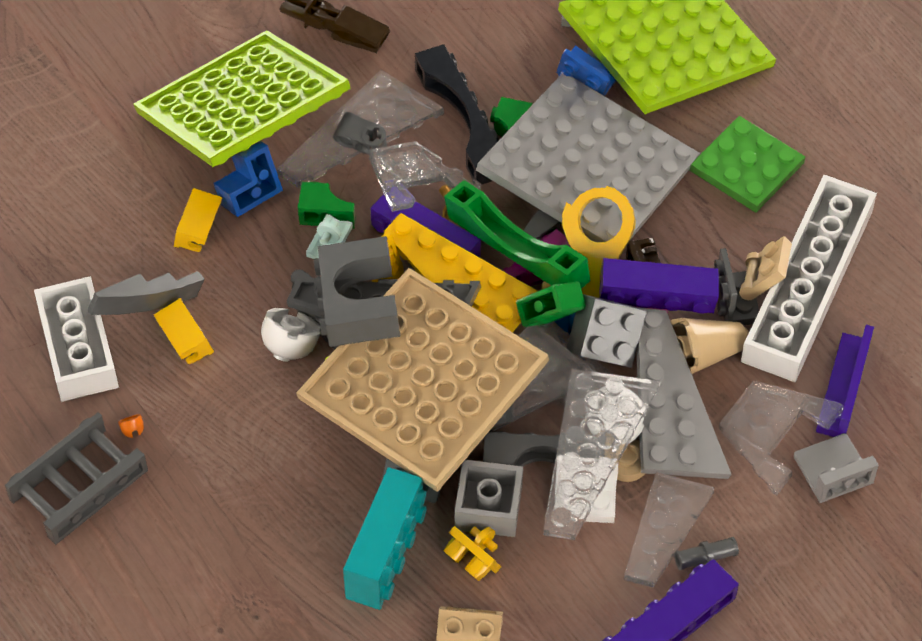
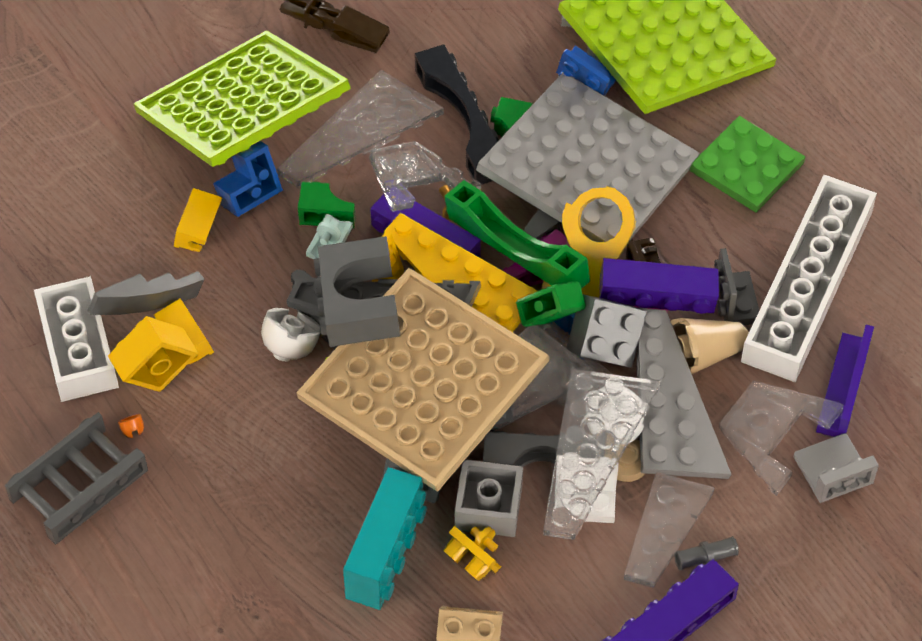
(152, 354): none -> yellow brick
(358, 133): dark grey piece -> none
(772, 268): tan plate -> none

